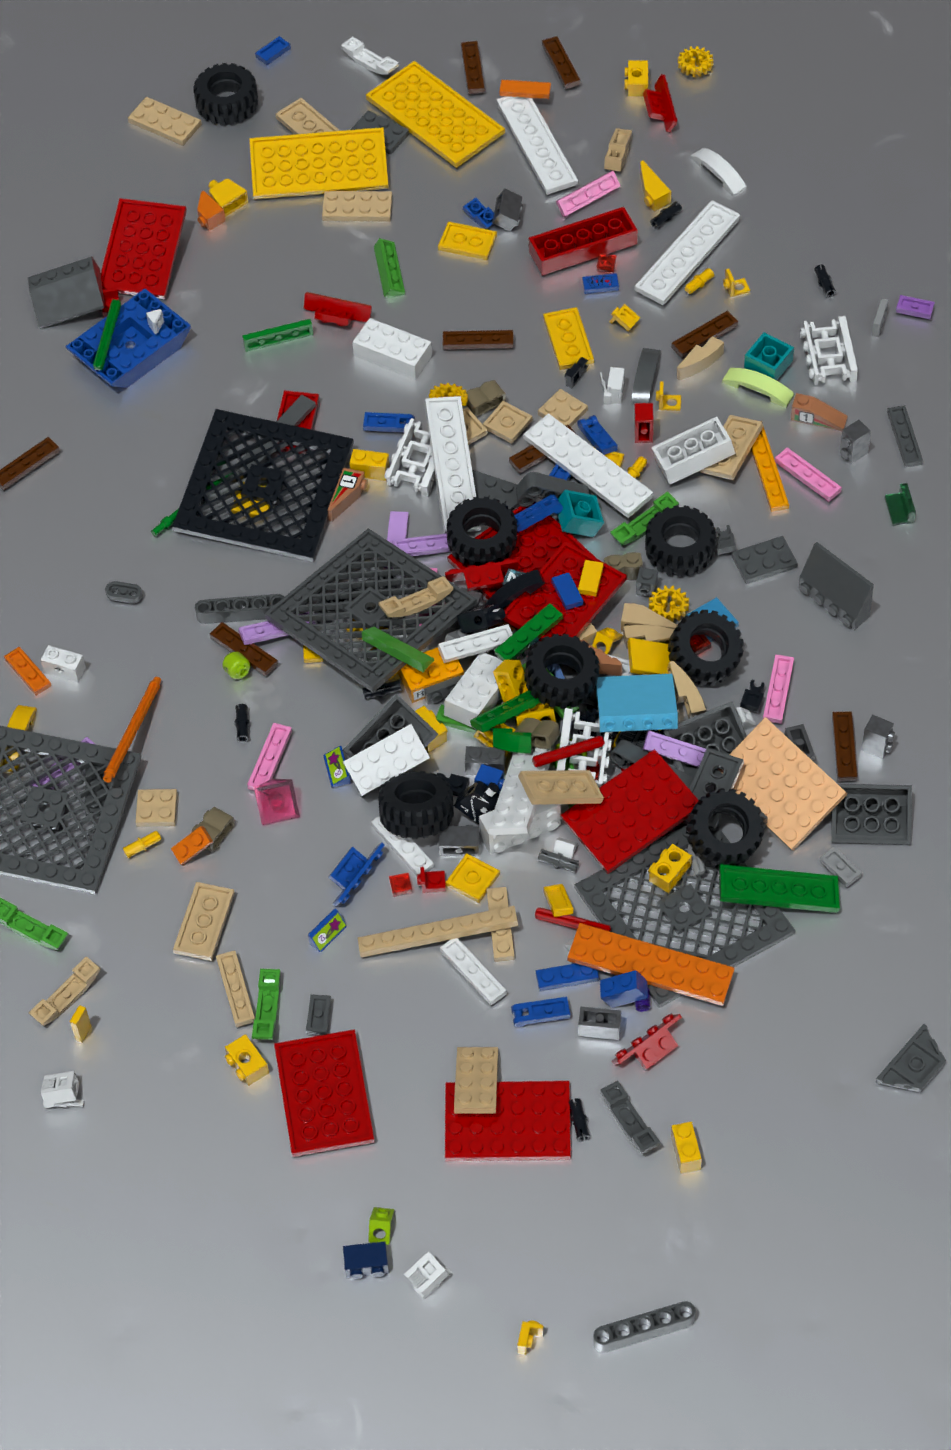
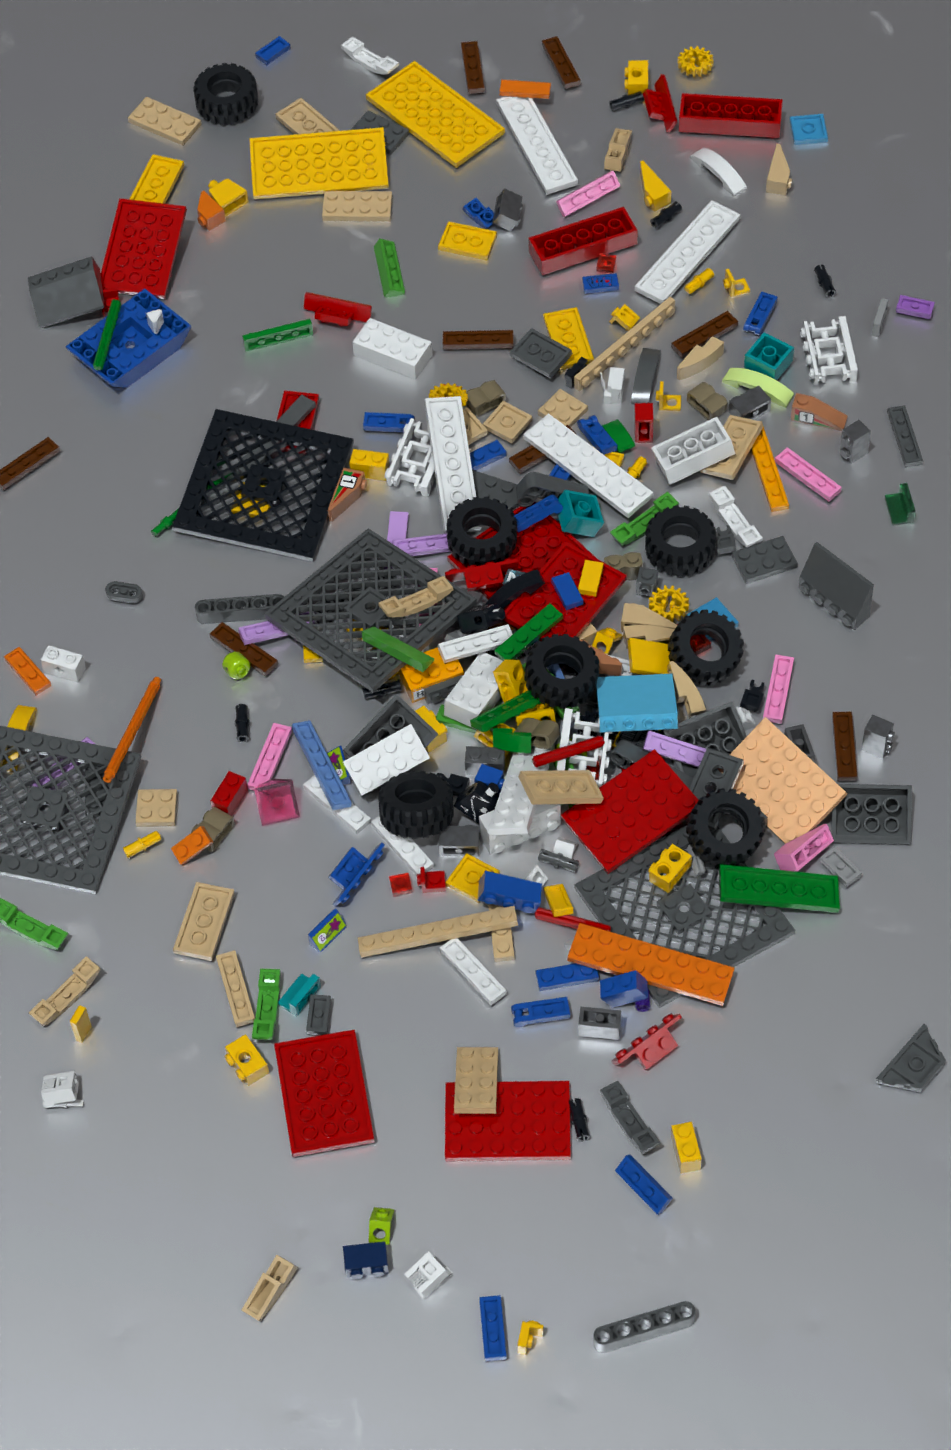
(157, 179): none -> yellow plate
(230, 793): none -> red brick
(269, 1287): none -> tan slope
(299, 993): none -> teal panel
(321, 765): none -> medium blue tile
(351, 816): none -> white plate
(487, 454): none -> blue plate
(492, 1328): none -> blue plate
(509, 891): none -> blue brick
(537, 875): none -> white slope
(541, 353): none -> dark grey plate
(619, 435): none -> green slope
(624, 344): none -> tan plate
(626, 101): none -> black pin
(643, 1184): none -> blue plate
(707, 401): none -> dark tan brick
(730, 115): none -> red brick
(731, 516): none -> white slope
(750, 404): none -> flat silver brick
(760, 313): none -> blue plate
(779, 174): none -> tan slope
(803, 849): none -> bright pink slope
(808, 129): none -> dark azure tile

